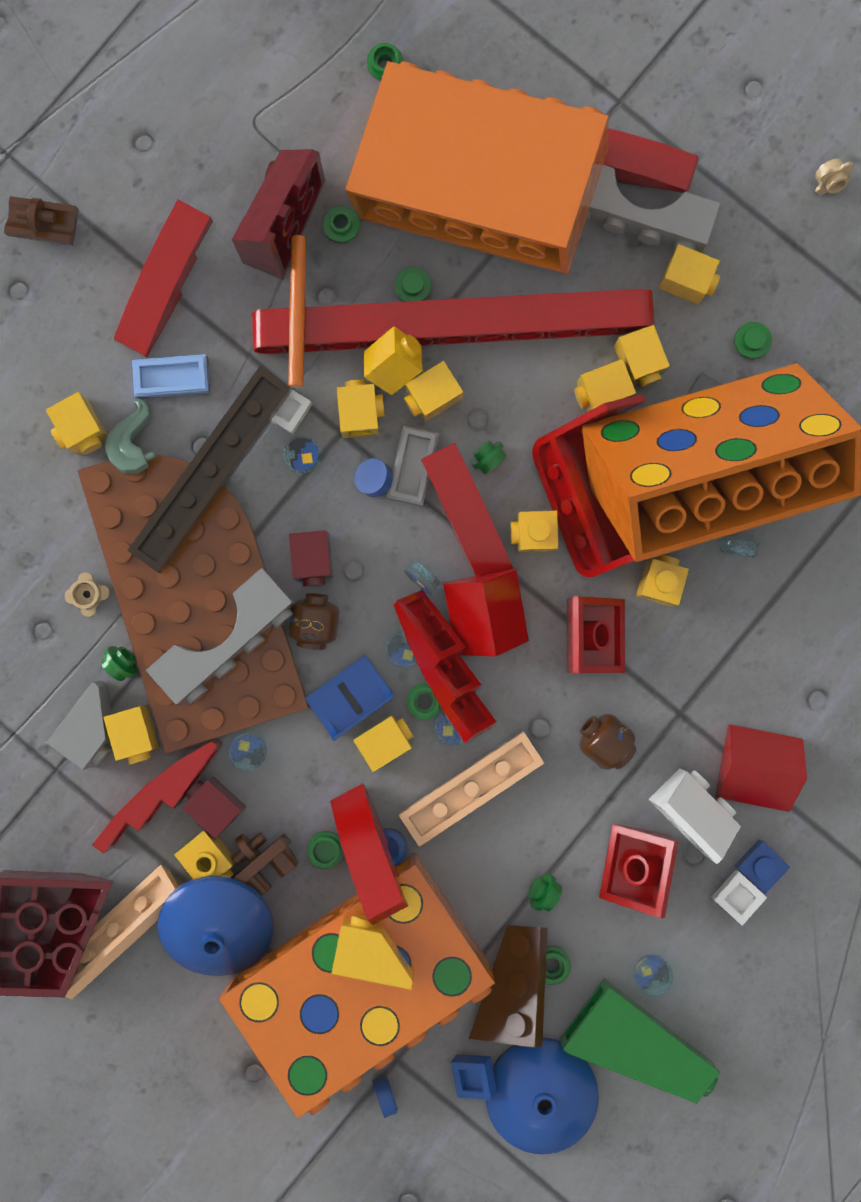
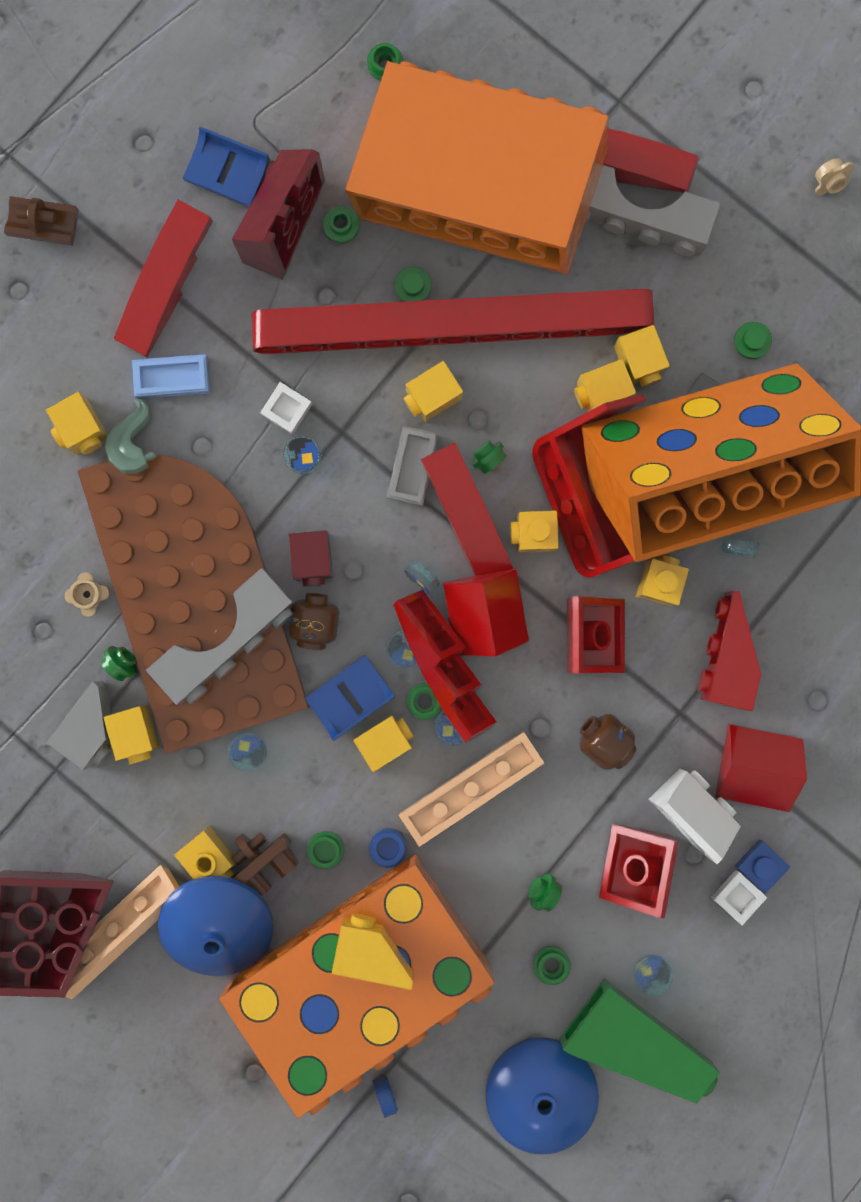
(166, 788): red slope -> none
(210, 470): dark brown plate -> none
(211, 159): none -> blue piece
(212, 806): dark red brick -> none
(297, 311): orange bar -> none
(359, 409): yellow brick -> none
(368, 854): red slope -> none
(373, 477): tile -> none
(393, 360): yellow brick -> none
(474, 1077): blue plate -> none
(516, 1004): reddish brown wing -> none
(690, 275): yellow brick -> none
(733, 663): none -> red slope

